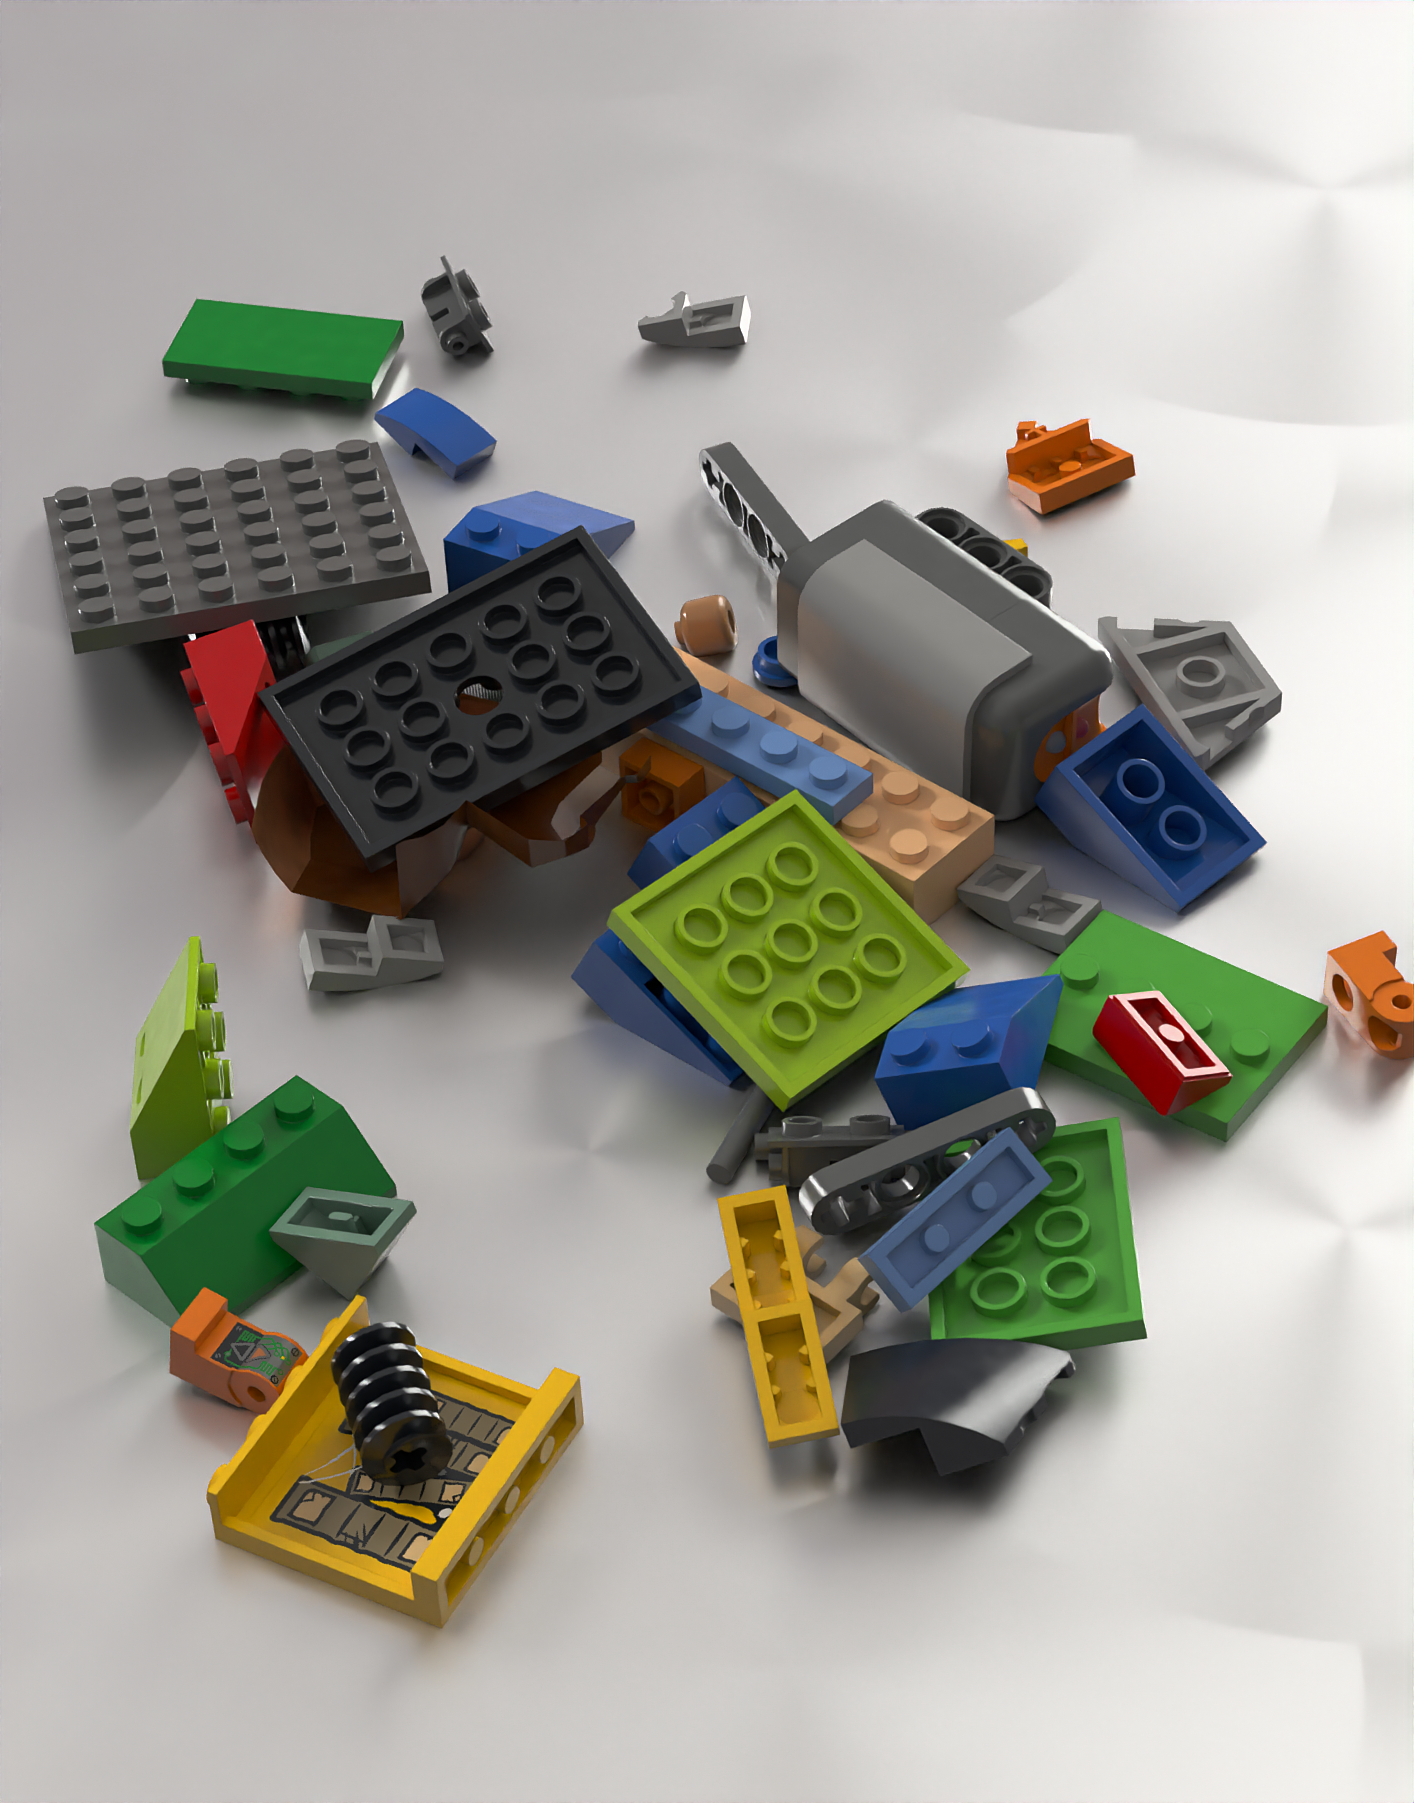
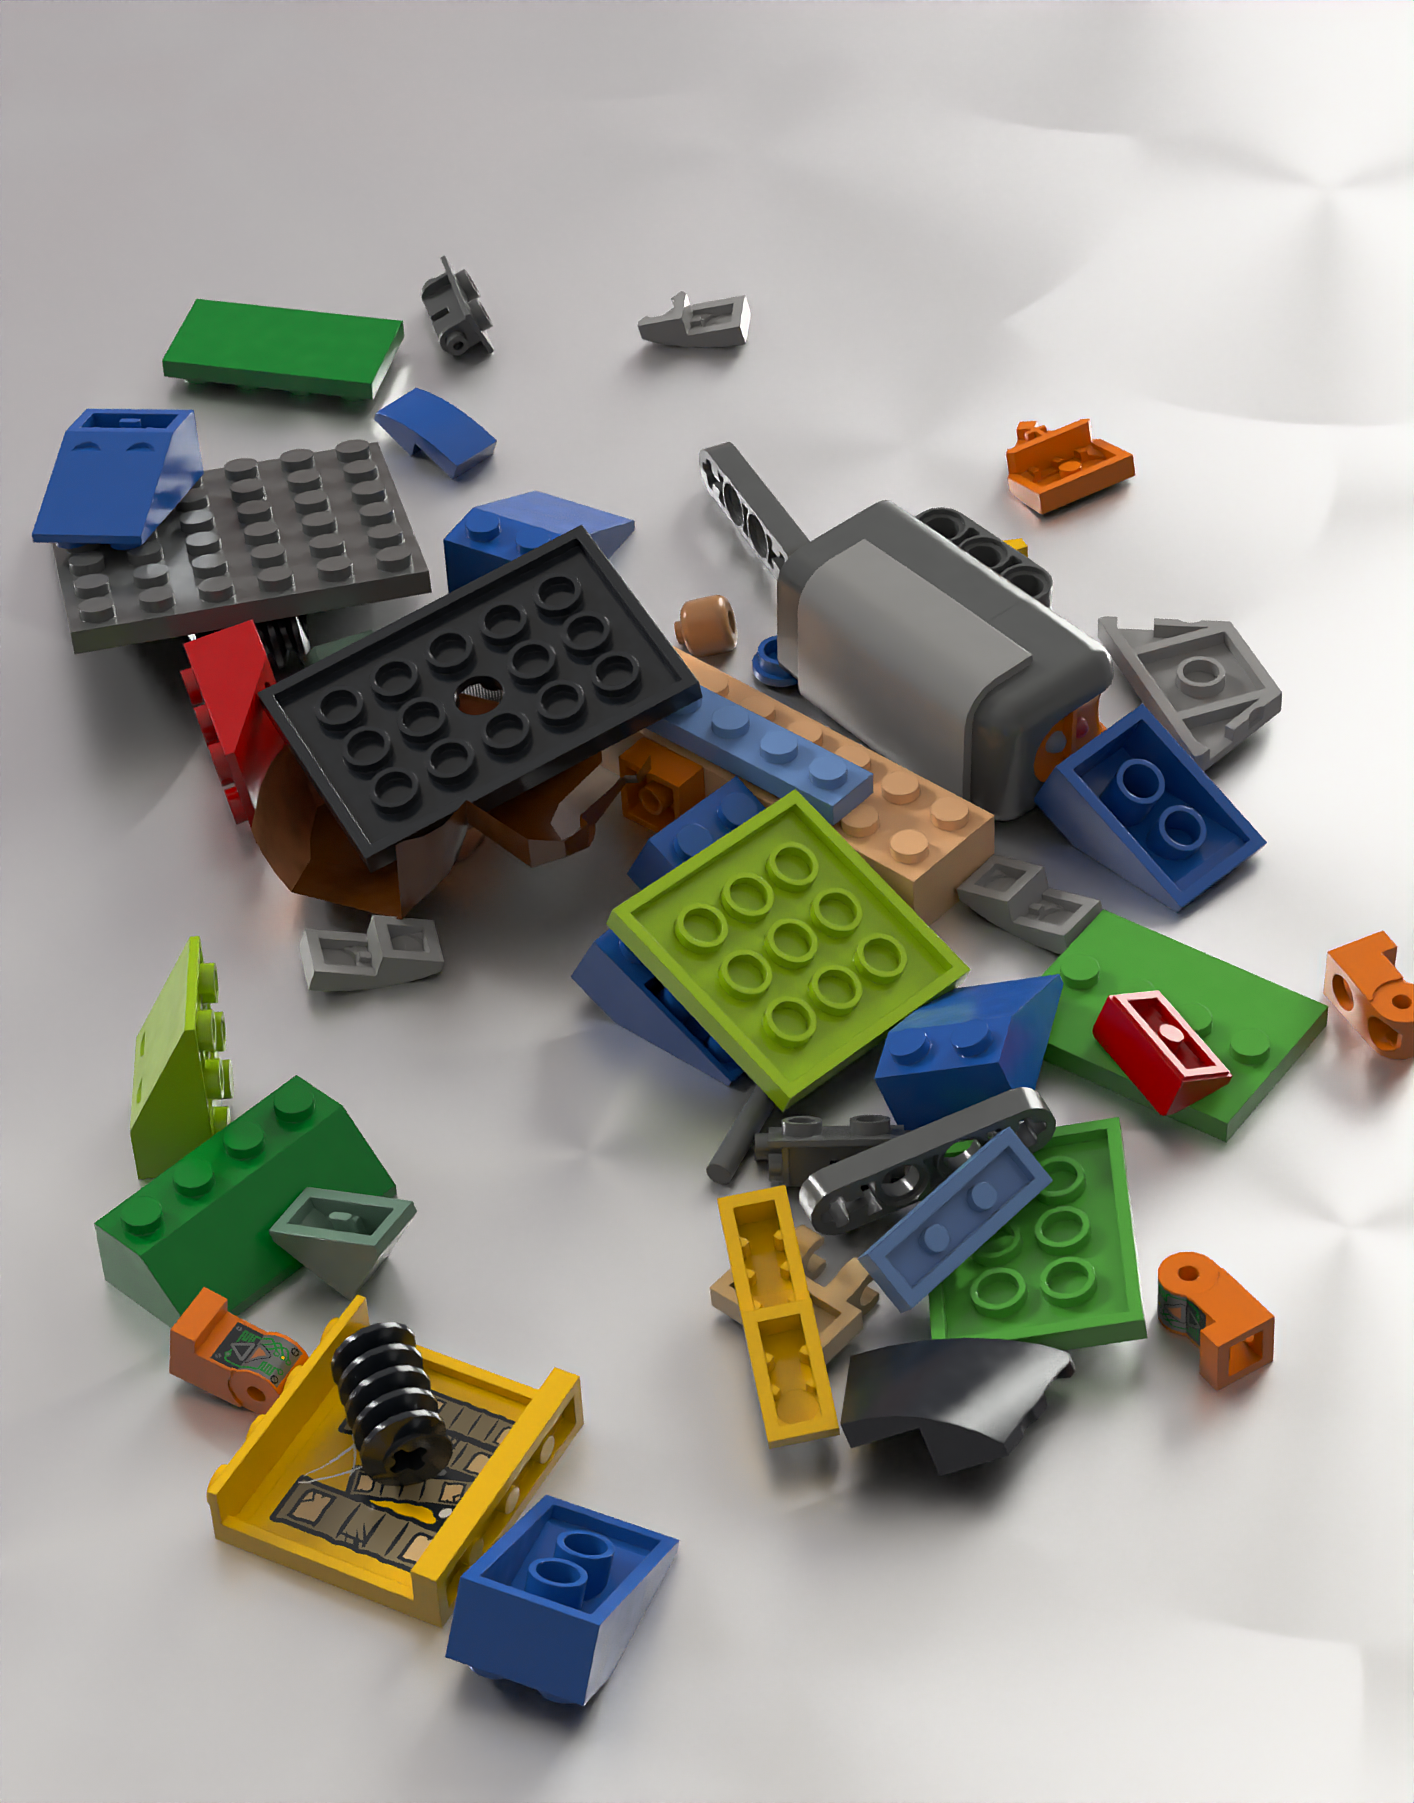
(118, 477): none -> blue slope
(558, 1599): none -> blue slope
(1216, 1316): none -> orange leg

